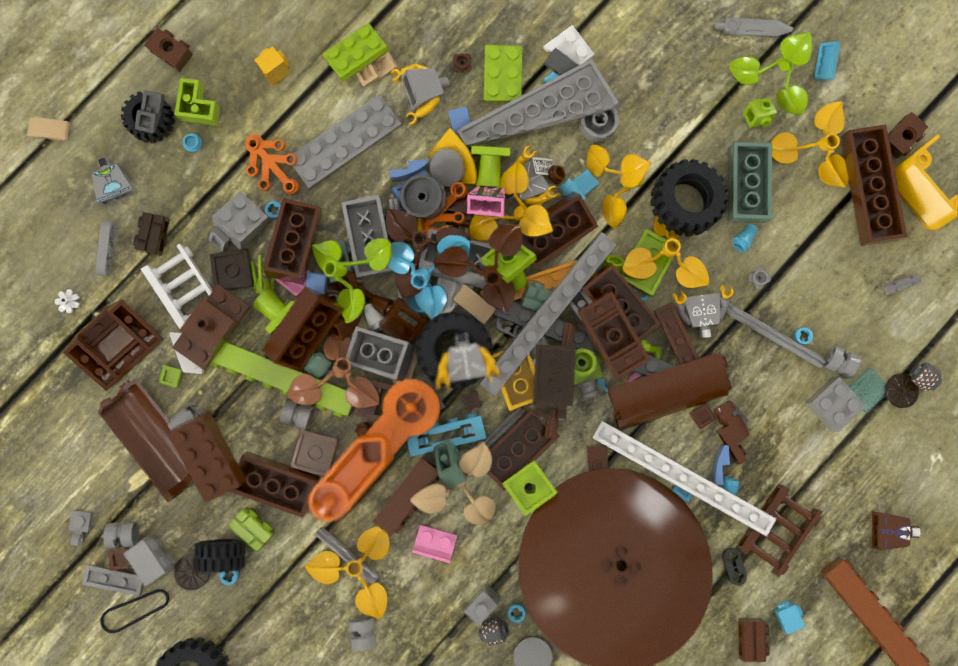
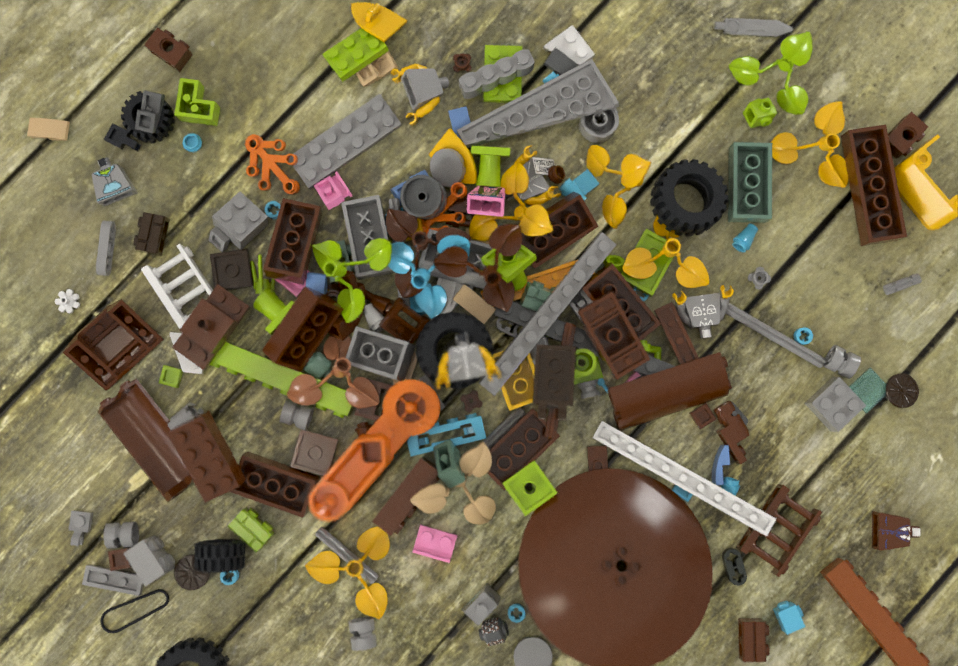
(120, 137): none -> black plate
(273, 65): yellow brick -> none
(332, 190): none -> bright pink plate
(377, 19): none -> yellow shield
(414, 167): medium blue slope -> none
(492, 75): none -> light grey brick
(827, 61): medium azure plate -> none
(926, 376): dark grey head -> none

